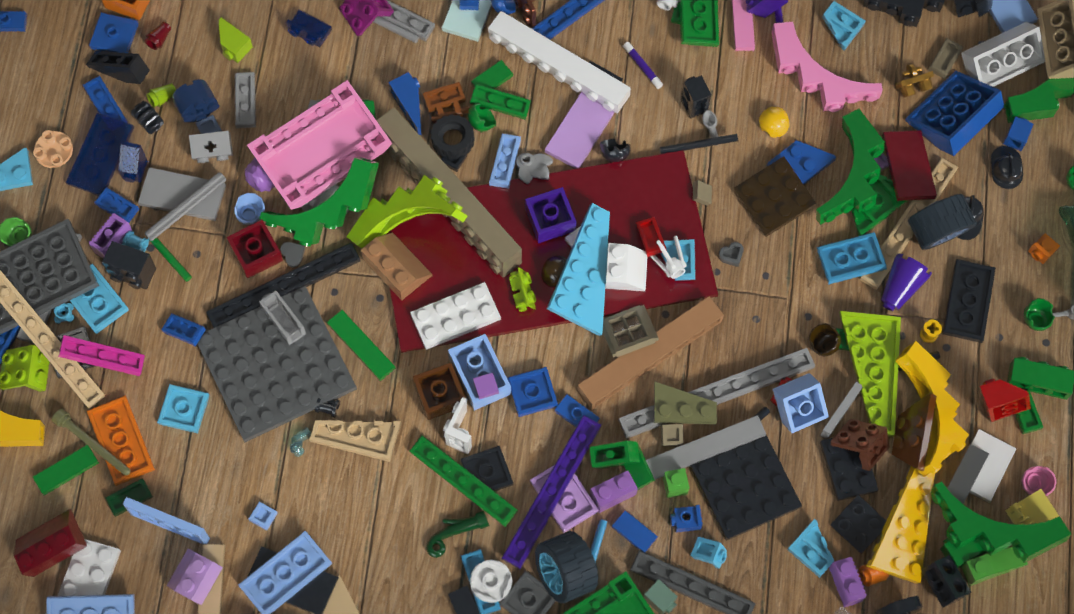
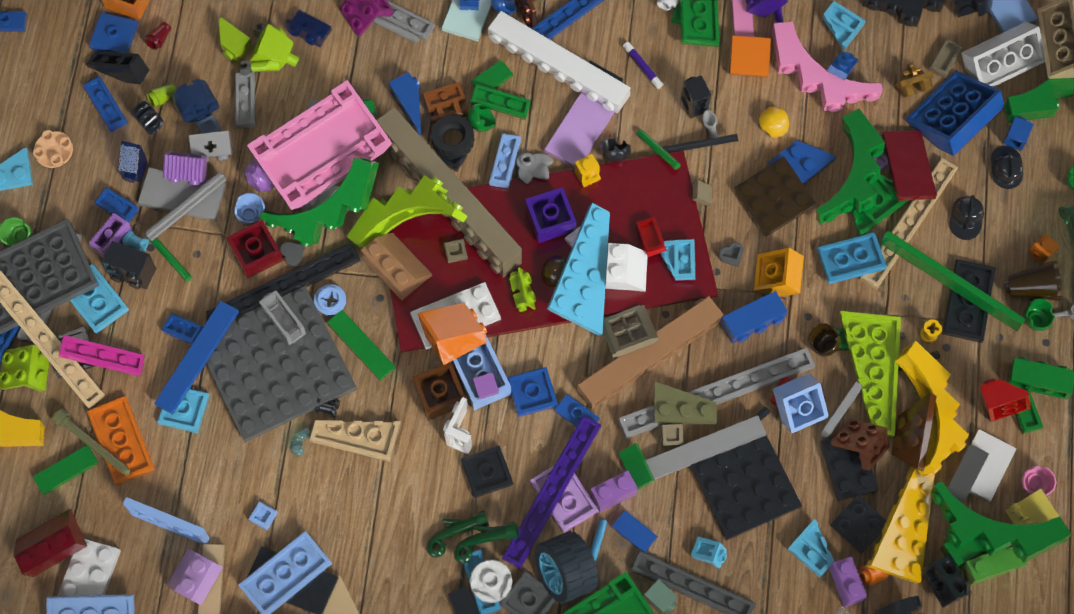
(63, 308): medium azure plate -> none
(99, 154): clear blue tile -> none
(136, 491): dark green tile -> none
(184, 167): none -> medium lavender brick
(196, 357): none -> blue tile
(270, 51): none -> lime torso
(325, 293): none -> light blue gear
(452, 331): none -> orange slope
(455, 250): none -> dark tan tile
(463, 481): green tile -> none
(486, 534): none -> dark green plant
(587, 170): none -> yellow brick
(614, 454): green brick -> none
(658, 149): none -> green bar
(674, 267): white plant -> none
(676, 483): bright green brick -> none
(682, 525): blue brick -> none
(750, 56): none -> orange tile
(754, 317): none -> blue brick
(779, 272): none -> light orange slope
(843, 65): none -> blue plate
(903, 282): dark purple cone -> none
(942, 221): black wheel -> none
(952, 281): none -> green tile
(1036, 282): none -> dark brown cone

